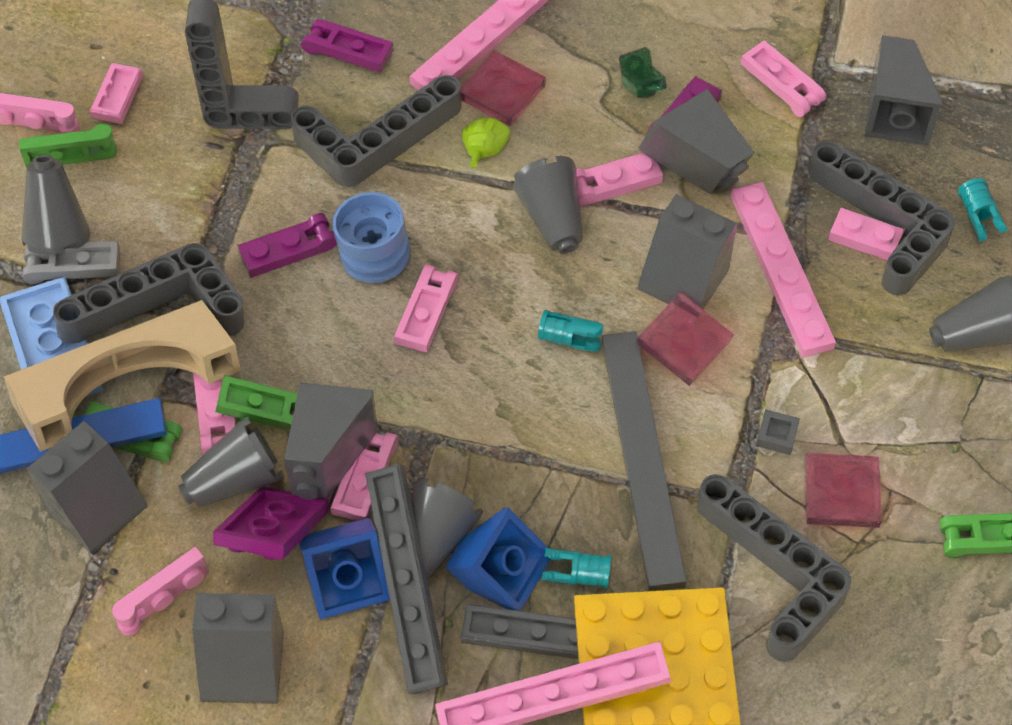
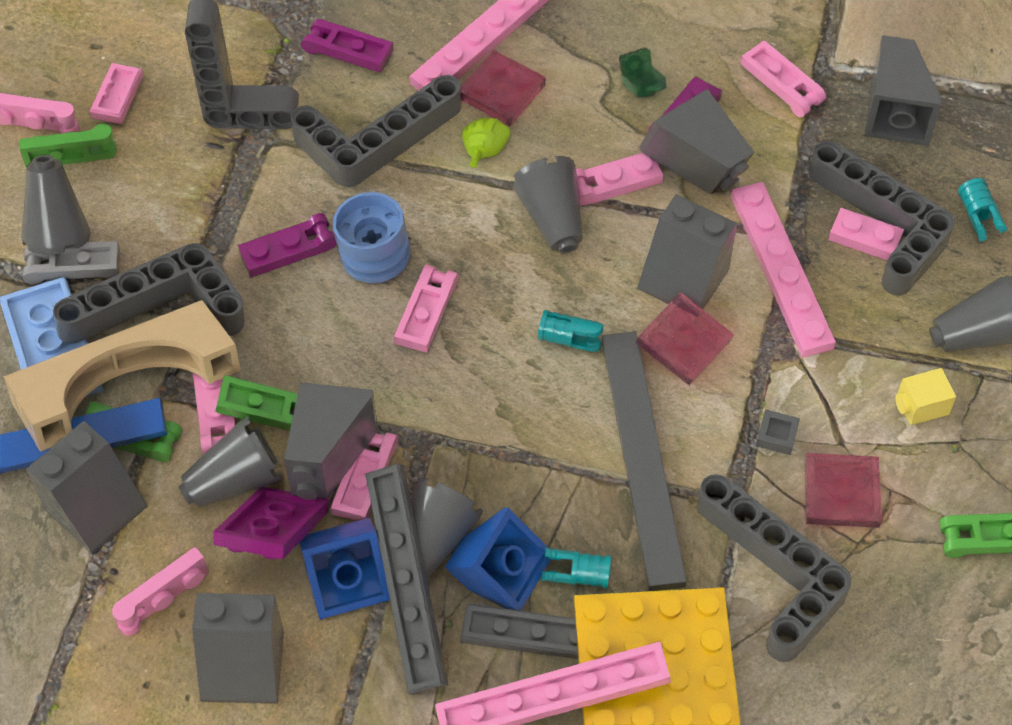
(925, 396): none -> light yellow brick

